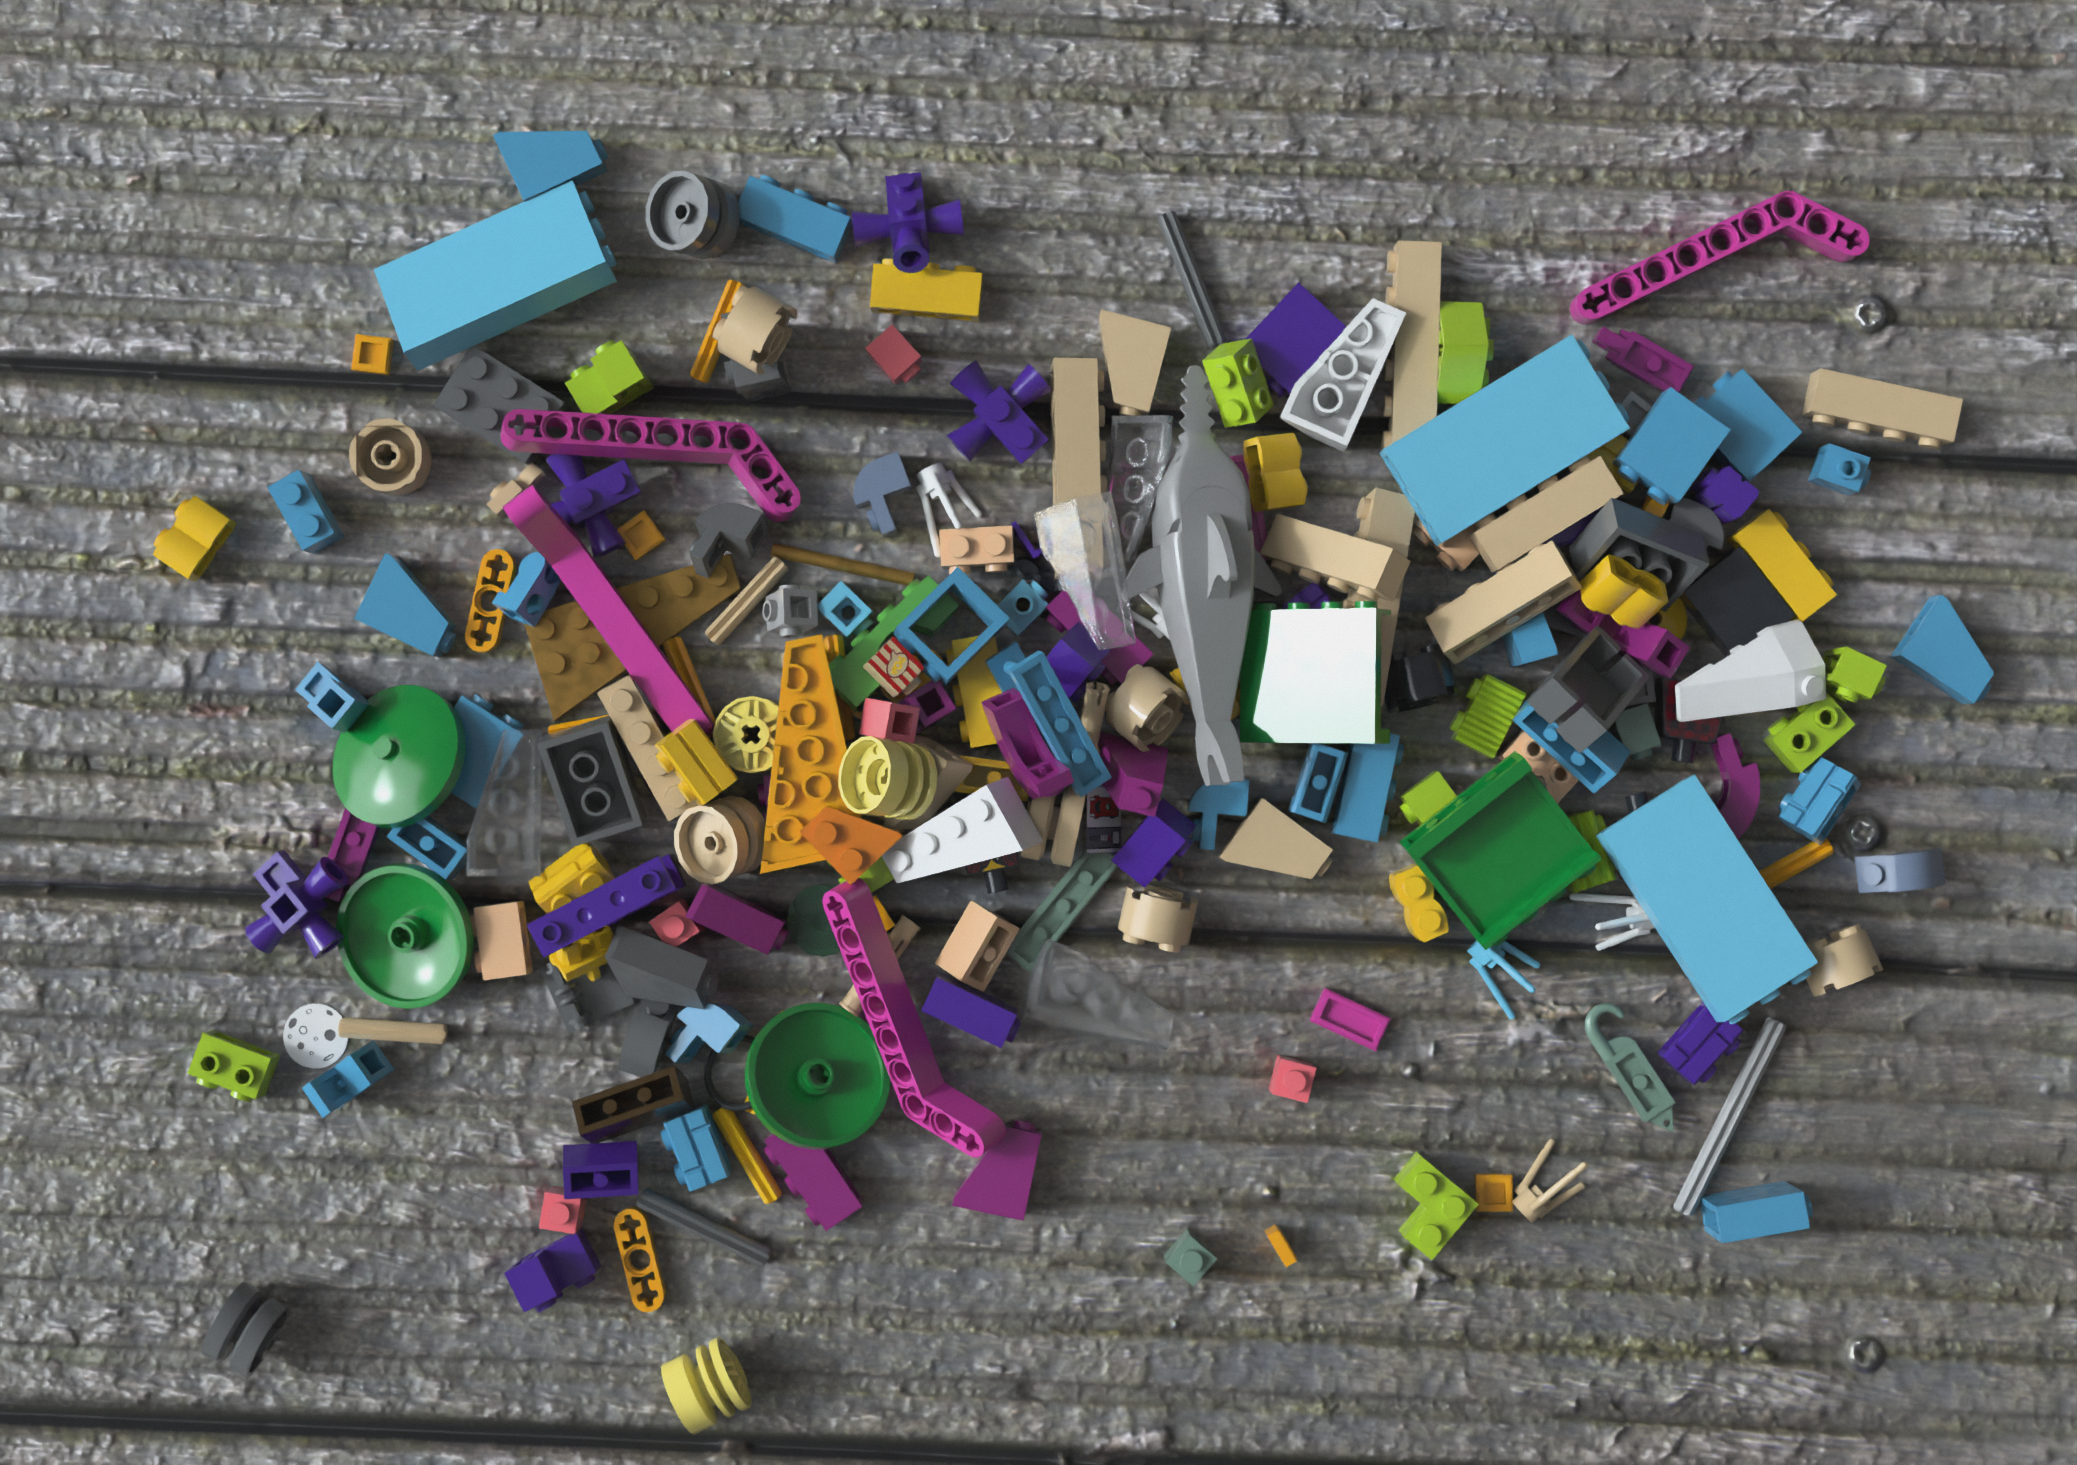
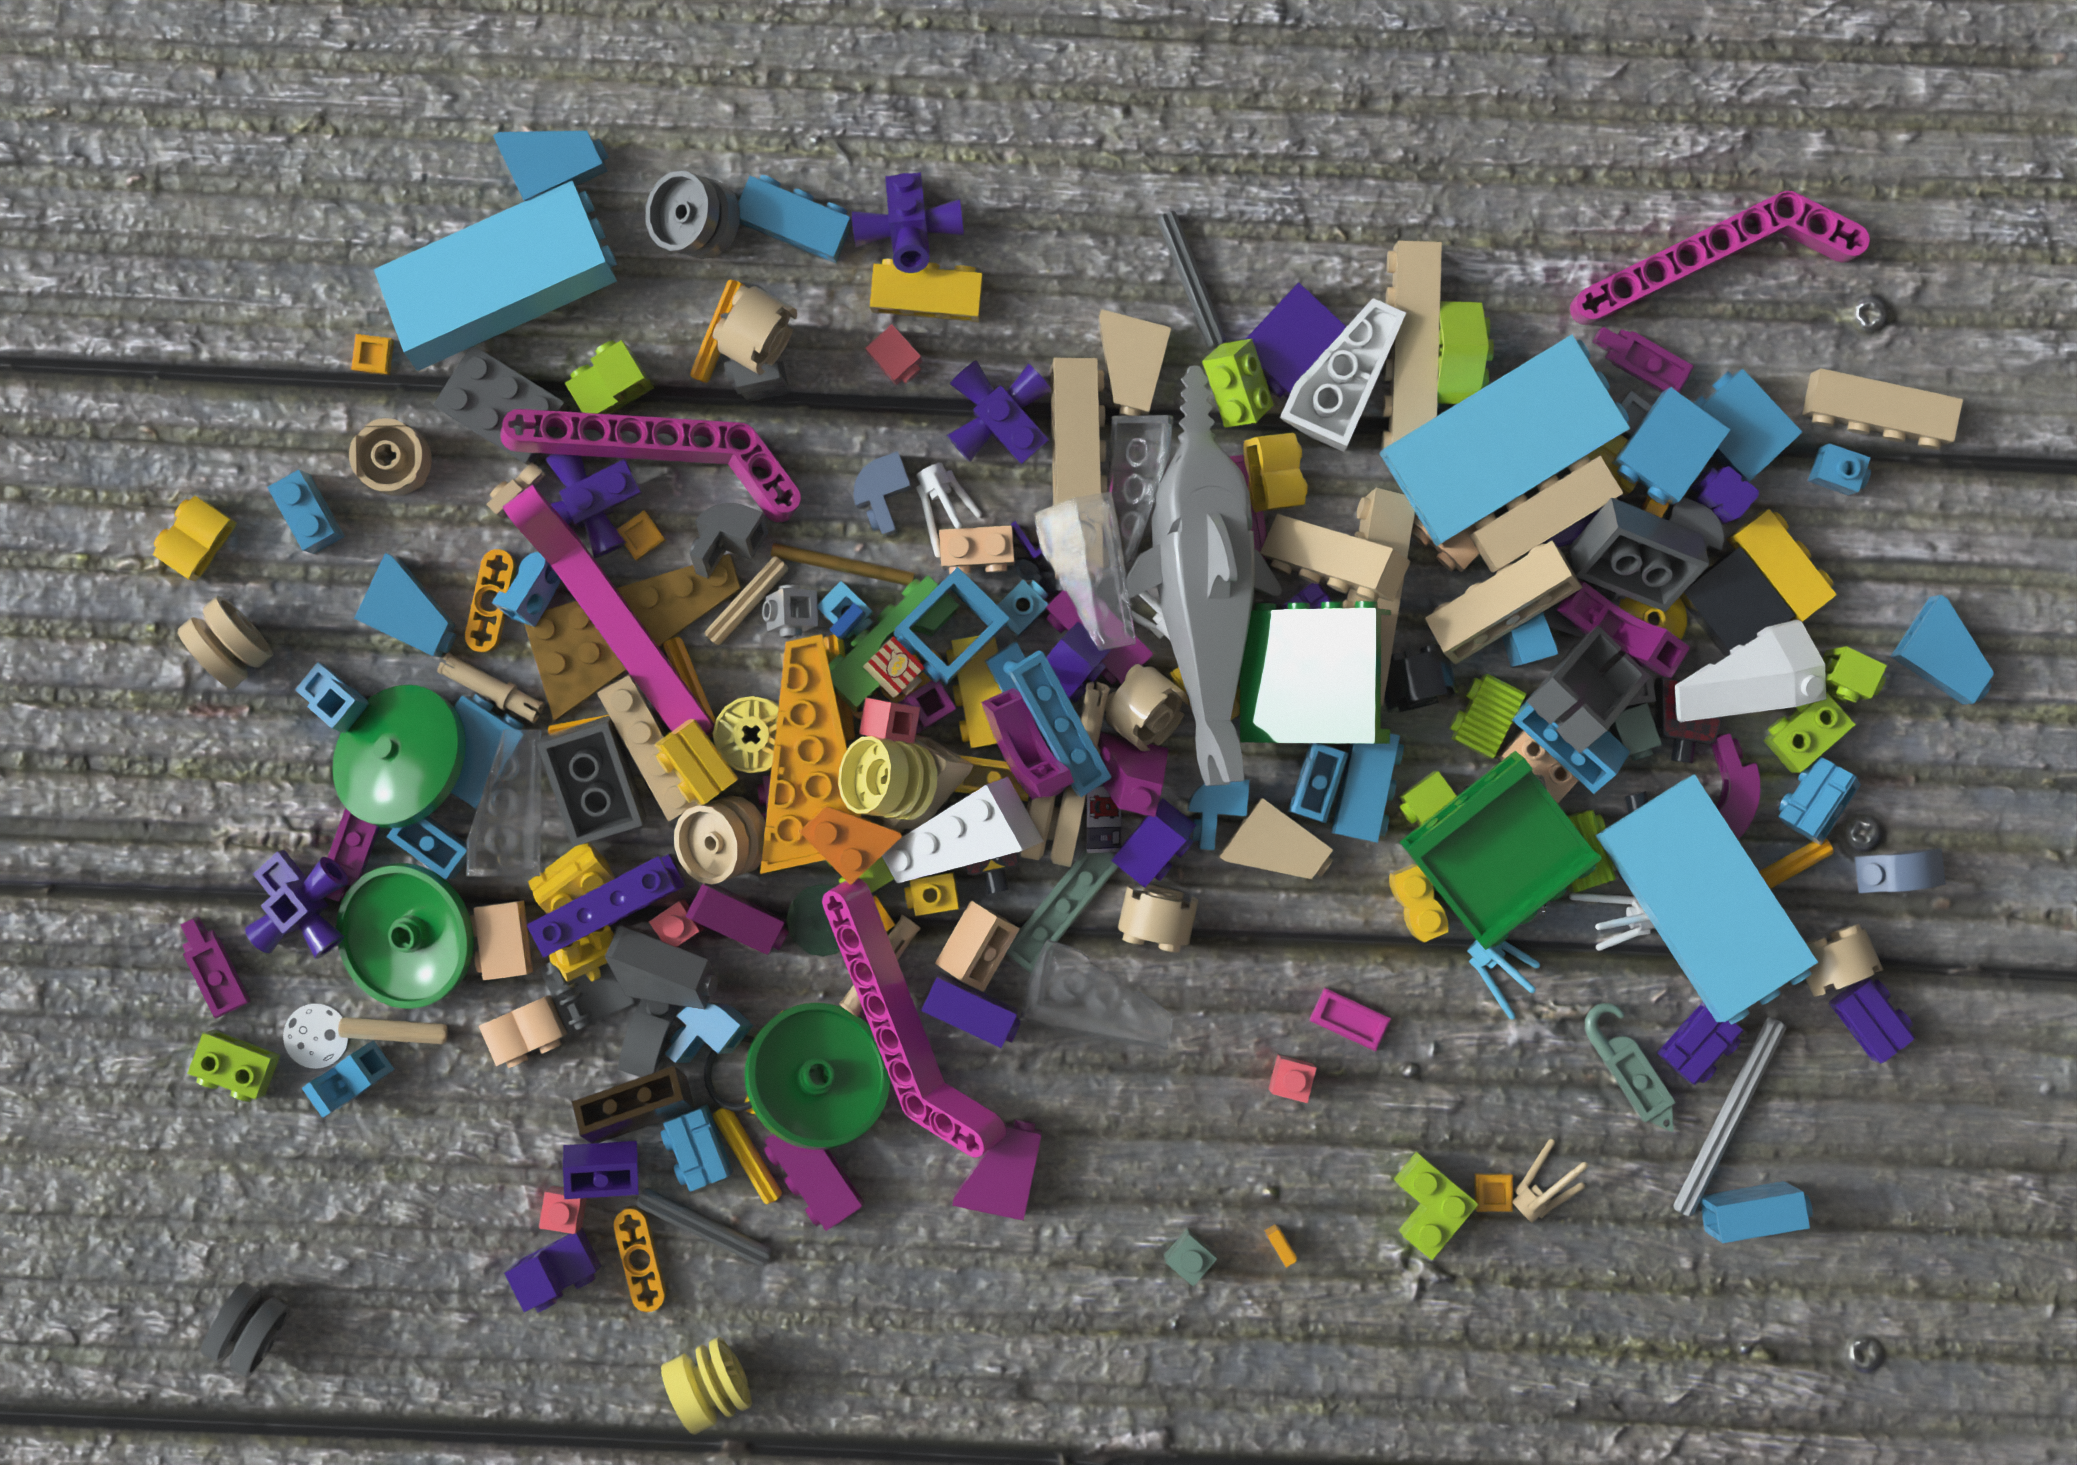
(212, 969): none -> magenta hinge
(225, 642): none -> tan wheel
(503, 694): none -> tan pin
(522, 1031): none -> light nougat brick
(848, 622): none -> blue tile
(932, 894): none -> yellow brick
(1623, 592): yellow brick -> none
(1873, 1019): none -> dark purple brick

